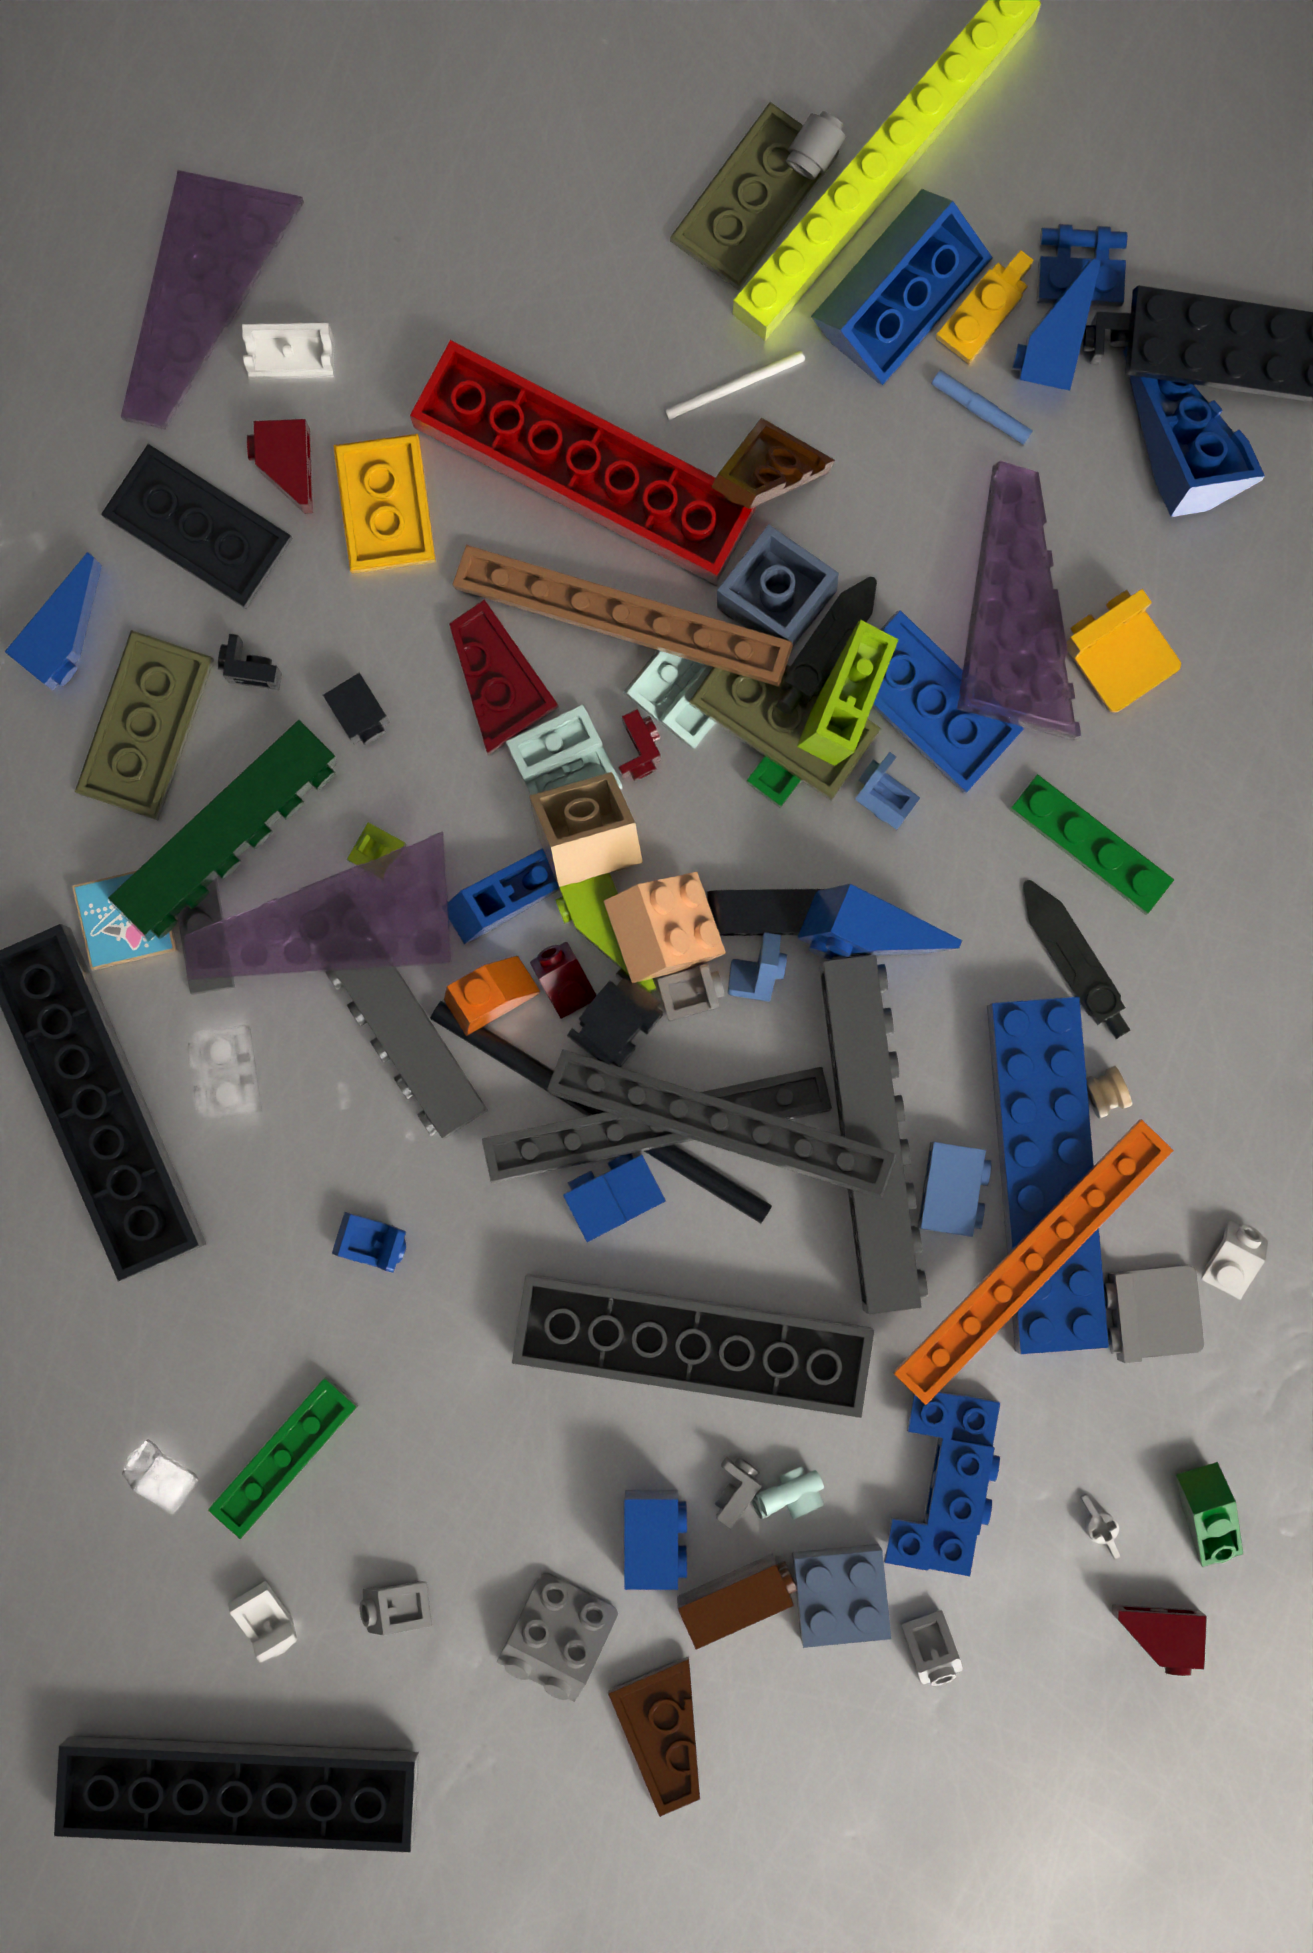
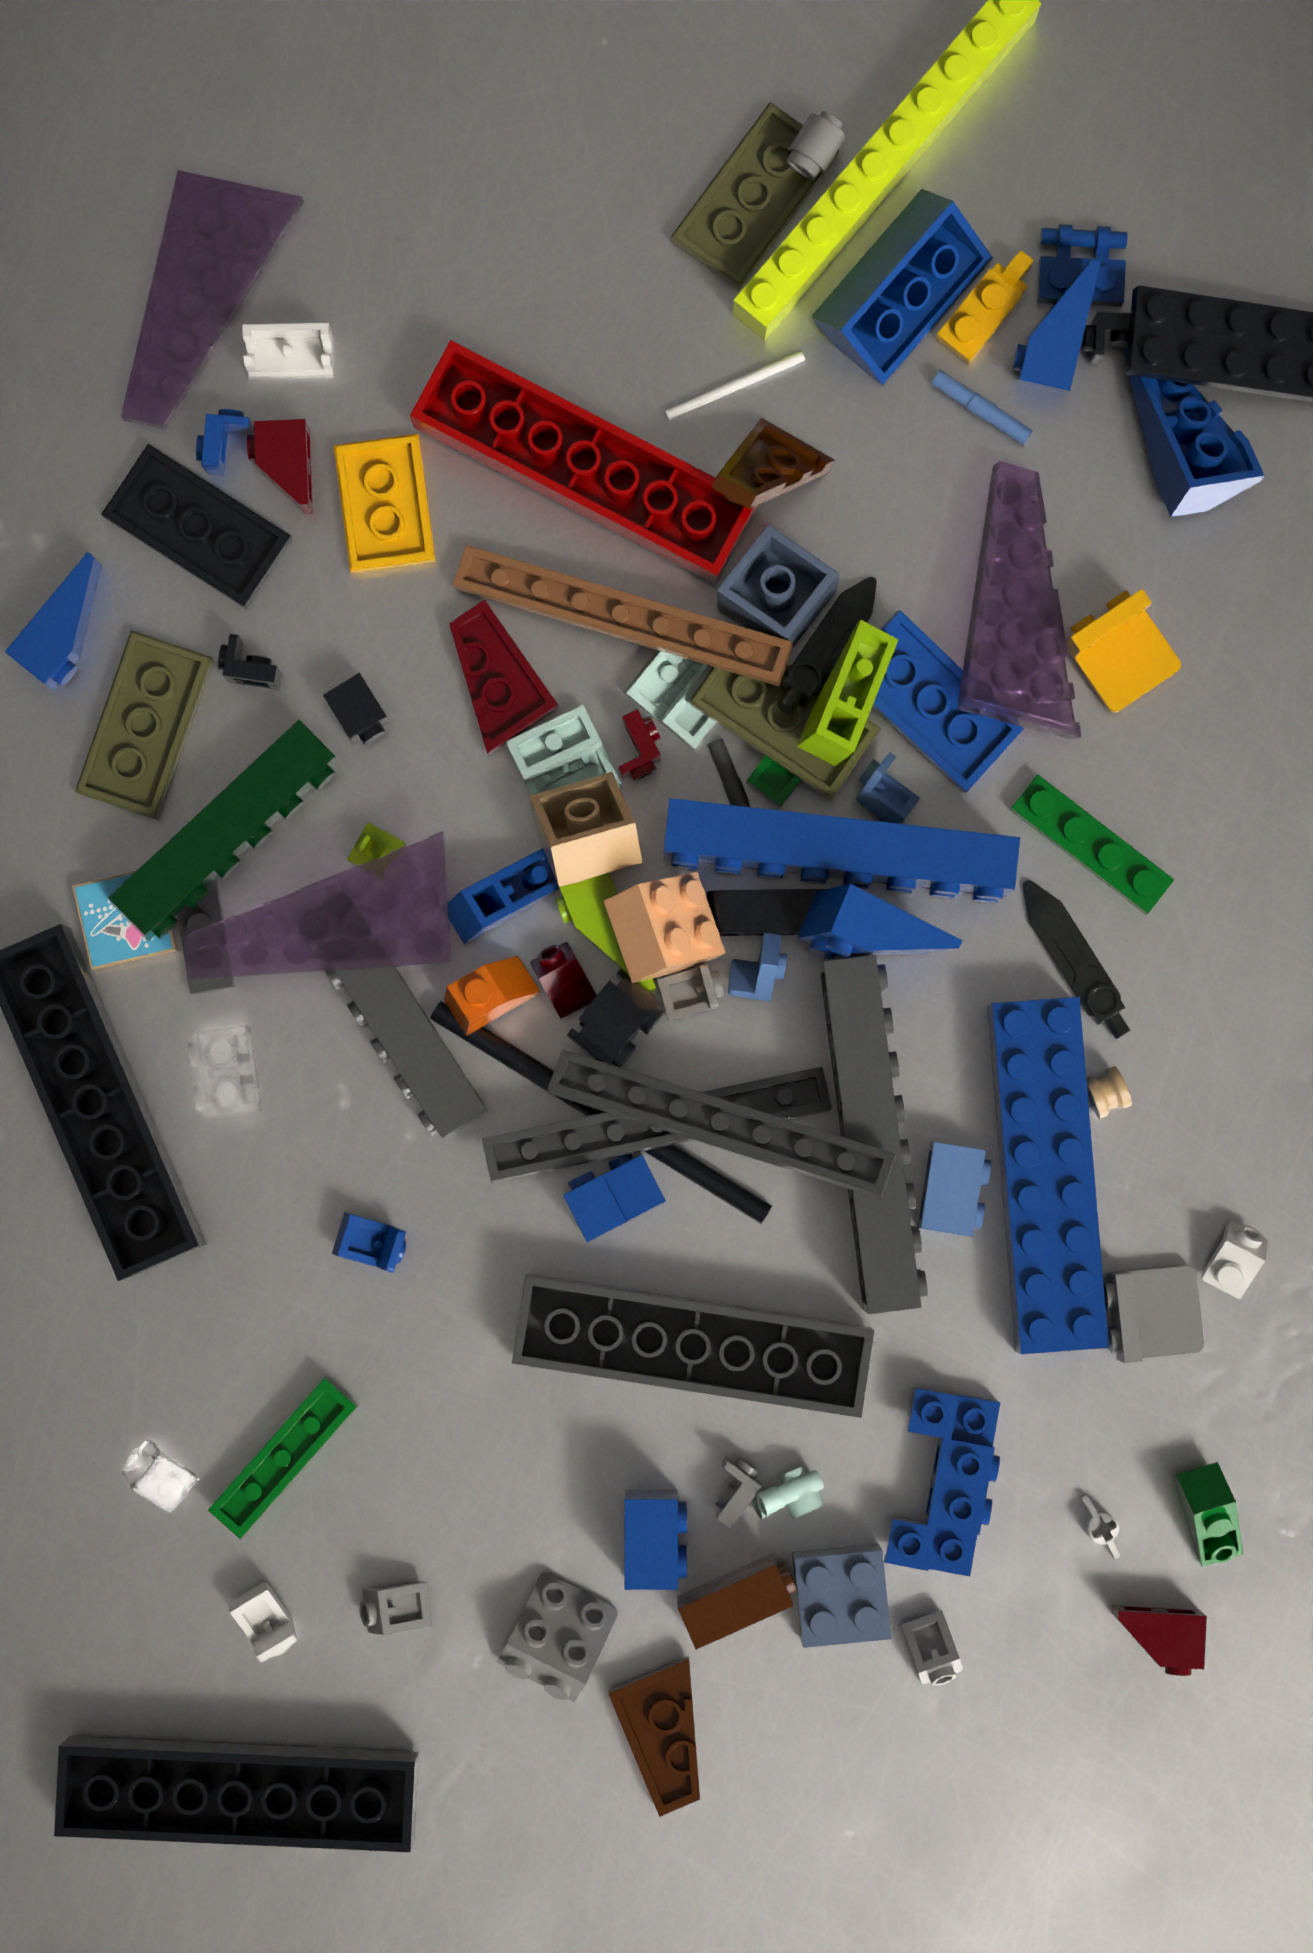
(212, 446): none -> blue bracket
(725, 767): none -> dark grey piece
(841, 849): none -> blue brick
(1033, 1261): orange plate -> none

